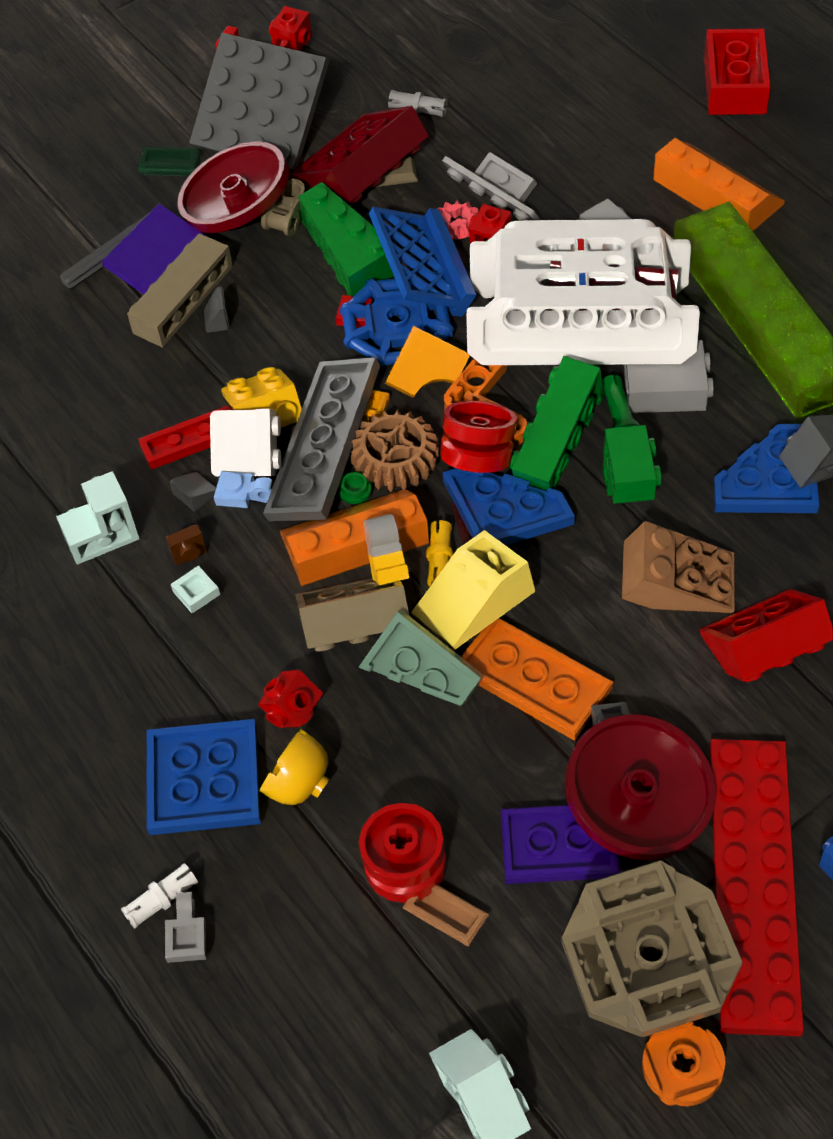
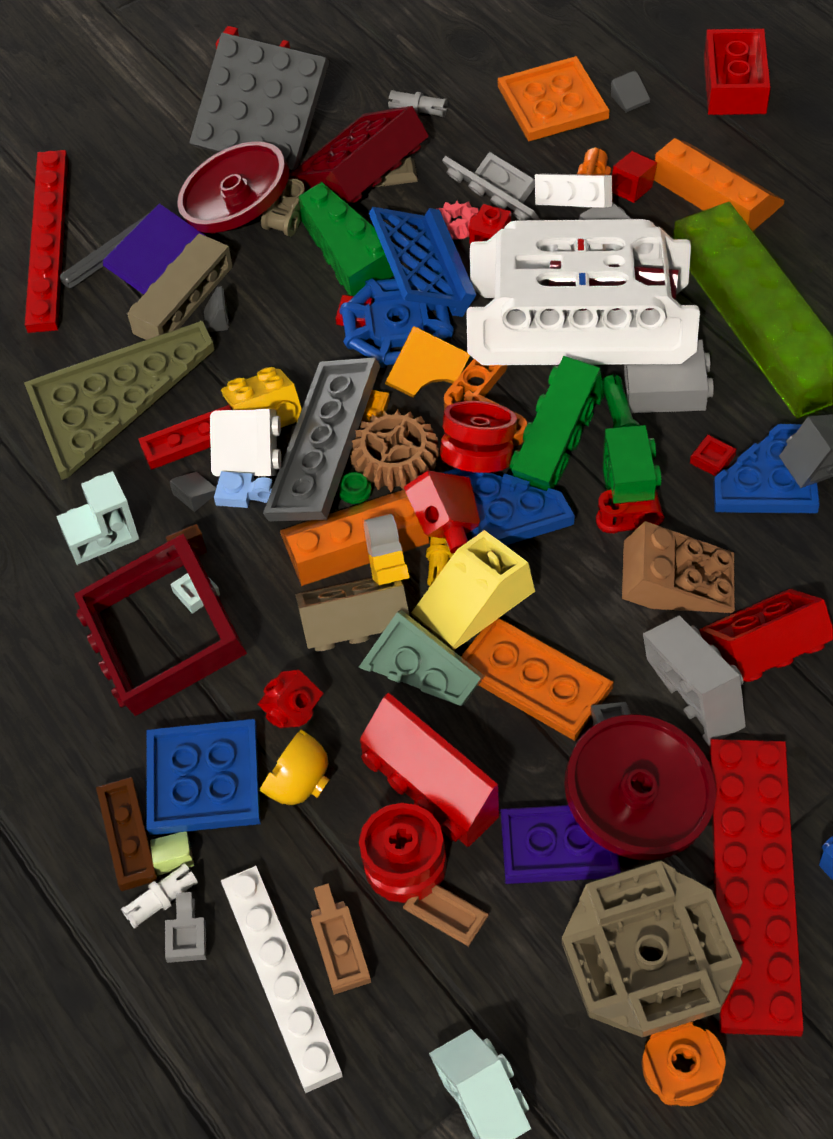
(47, 242): none -> red plate
(100, 397): none -> olive wing
(126, 834): none -> reddish brown plate
(128, 581): none -> dark red window
(168, 161): clear green tile -> none
(171, 852): none -> yellowish green slope
(281, 980): none -> white plate
(291, 26): red brick -> none
(338, 943): none -> medium nougat hinge
(430, 771): none -> slope
(444, 506): none -> red torso
(553, 98): none -> orange plate
(573, 190): none -> white plate
(595, 163): none -> orange plant
(628, 515): none -> red piece
(629, 91): none -> dark grey slope
(633, 176): none -> red brick
(699, 675): none -> light grey wedge
(712, 455): none -> red tile

